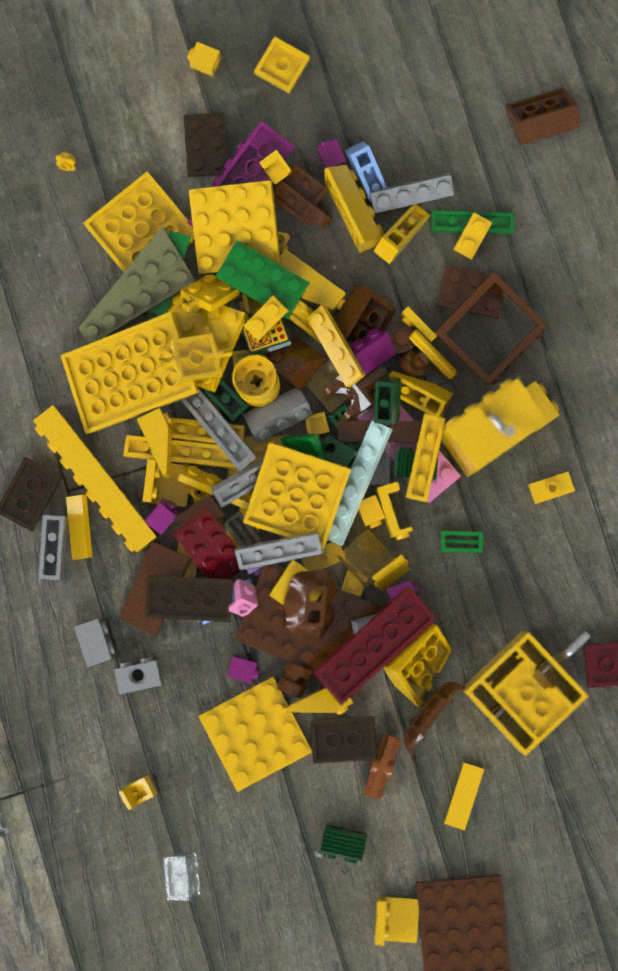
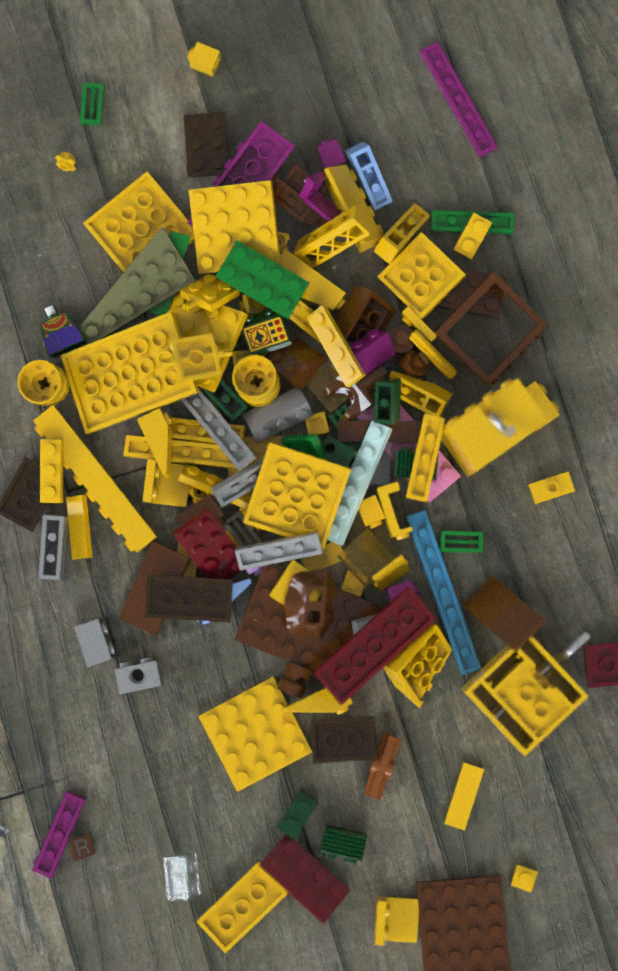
(31, 383): none -> yellow wheel
(51, 470): none -> yellow plate
(59, 834): none -> magenta tile
(60, 333): none -> torso
(81, 847): none -> reddish brown tile
(91, 121): none -> green tile
(138, 792): yellow bracket -> none
(162, 515): magenta brick -> none
(241, 907): none -> yellow plate
(243, 669): magenta brick -> none
(245, 598): bright pink bracket -> none
(266, 318): yellow plate -> none
(275, 167): yellow panel -> none
(282, 65): yellow plate -> none
(297, 814): none -> dark green brick
(304, 878): none -> dark red plate
(316, 199): none -> magenta bracket
(326, 236): none -> yellow fence
(411, 193): light grey plate -> none
(421, 276): none -> yellow plate
(429, 713): reddish brown plate -> none
(443, 592): none -> dark azure tile
(458, 99): none -> magenta tile
(504, 613): none -> reddish brown tile
(523, 878): none -> yellow plate
(543, 115): reddish brown slope -> none

